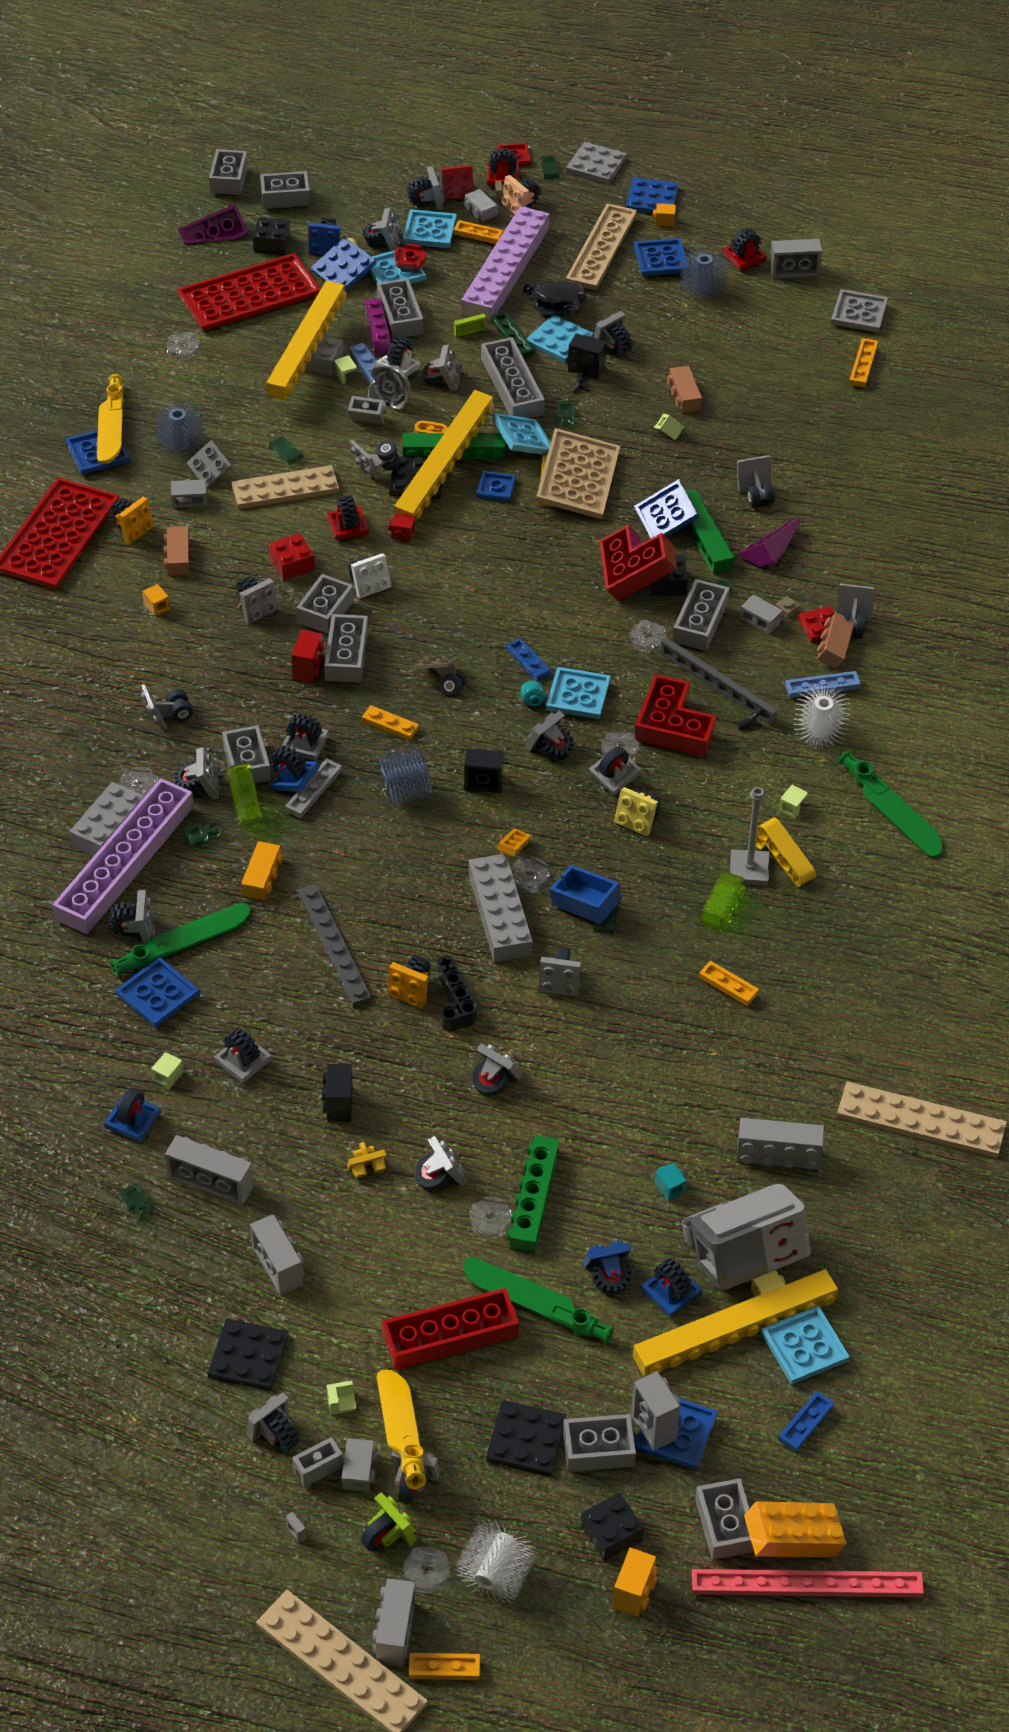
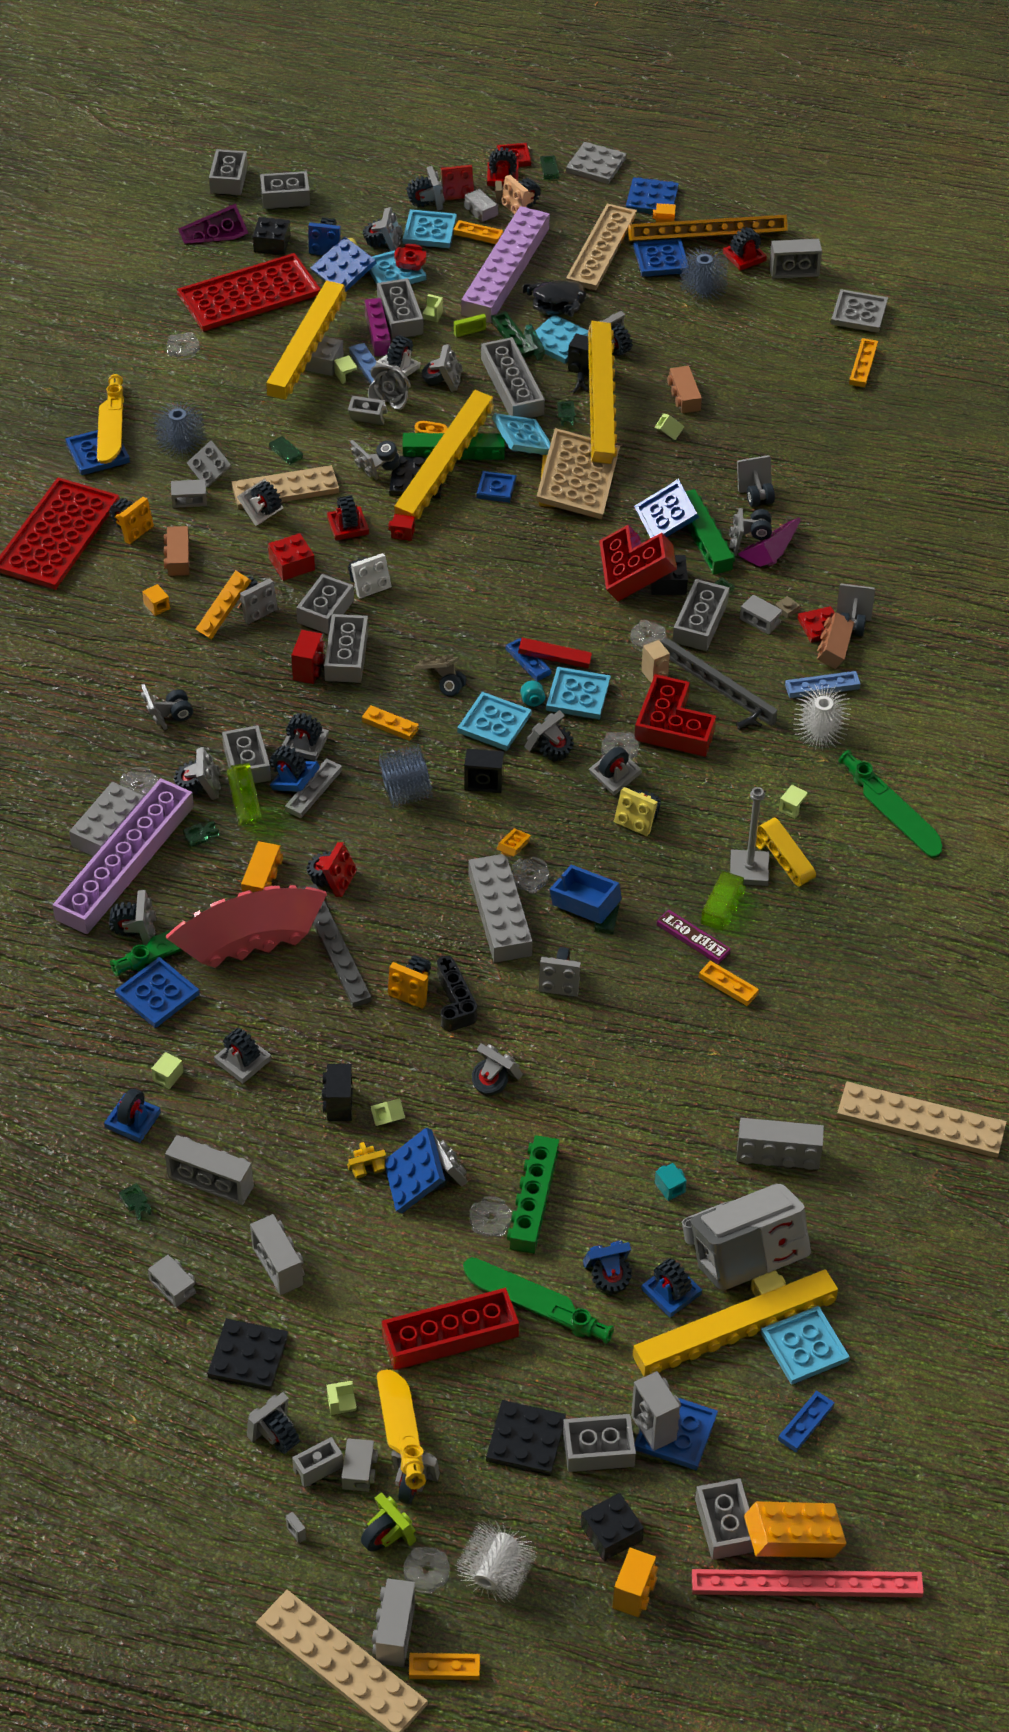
(172, 1280): none -> light grey brick
(223, 605): none -> light orange plate
(249, 923): none -> coral brick
(261, 501): none -> plate
(333, 869): none -> red plate
(387, 1112): none -> yellowish green panel
(414, 1170): none -> blue plate
(433, 309): none -> yellowish green panel
(494, 721): none -> medium azure plate
(535, 342): none -> clear green tile
(555, 652): none -> red tile
(601, 392): none -> yellow brick
(655, 660): none -> tan brick
(693, 936): none -> tile
(706, 228): none -> light orange brick
(758, 525): none -> plate

